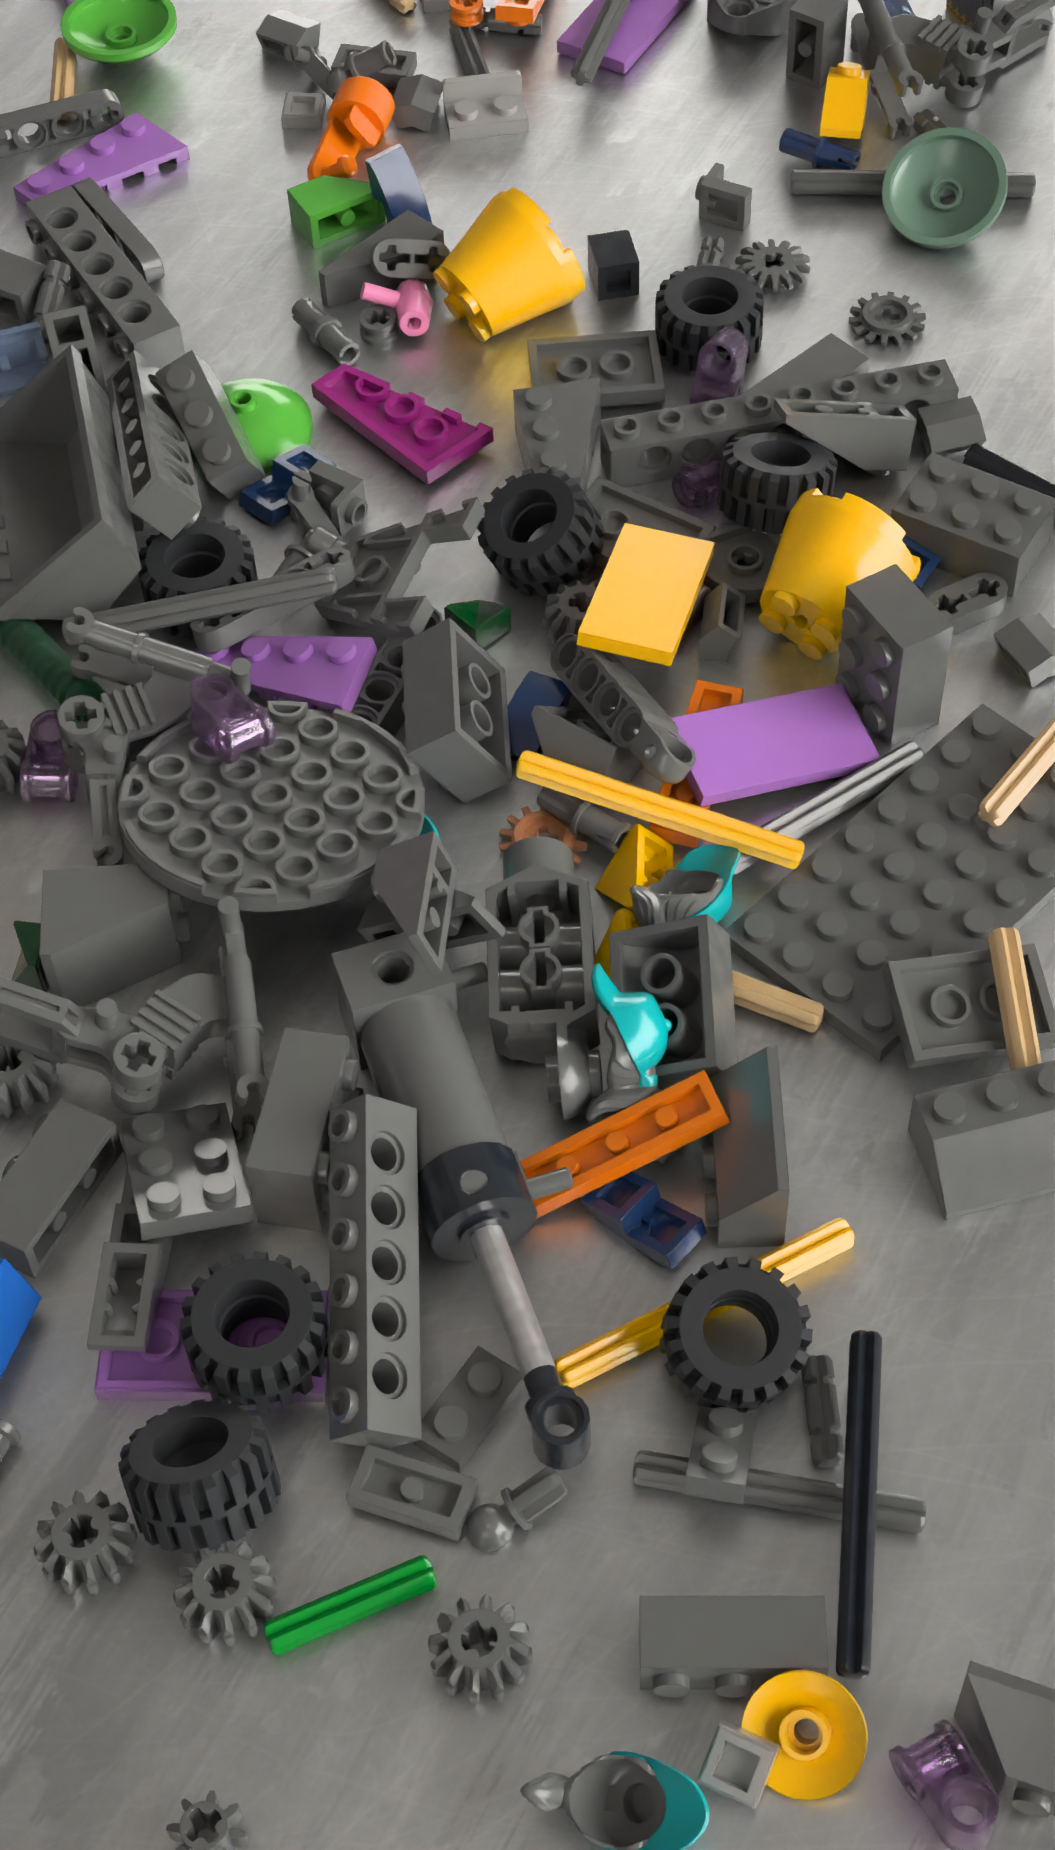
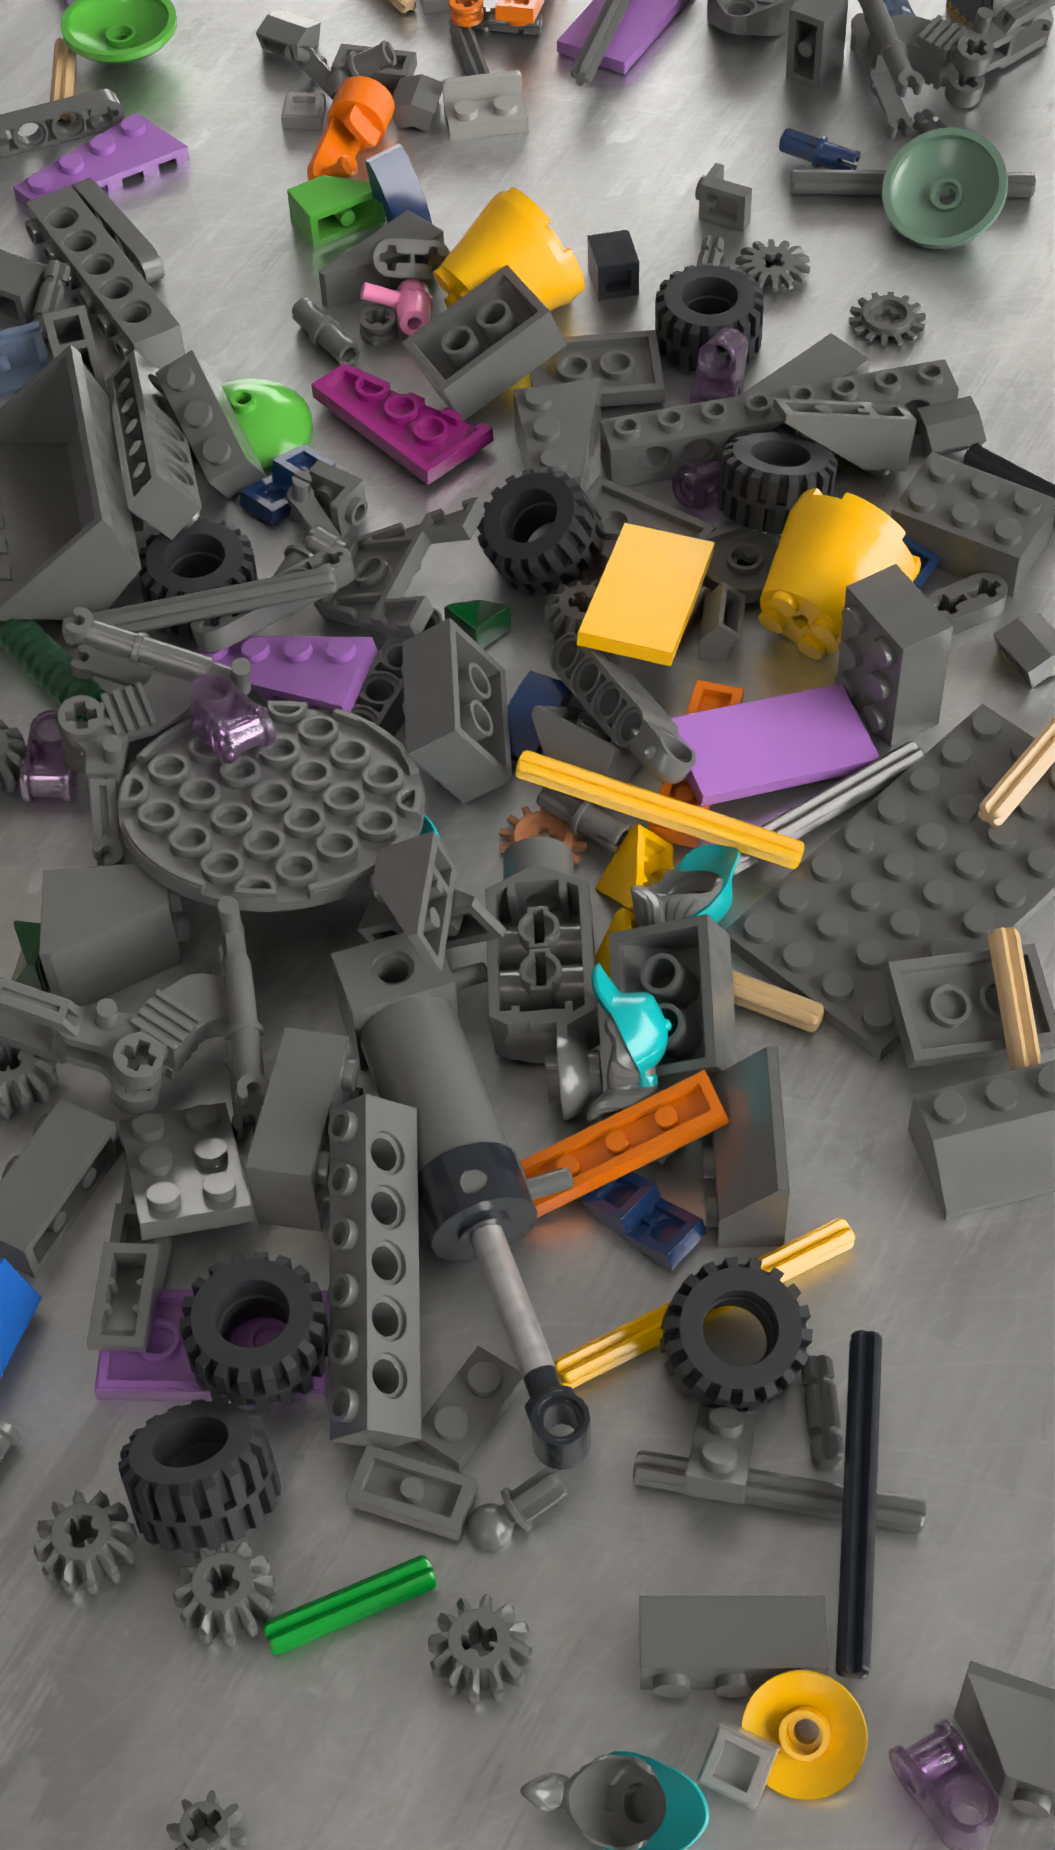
(485, 342): none -> dark grey slope
(845, 101): yellow slope -> none

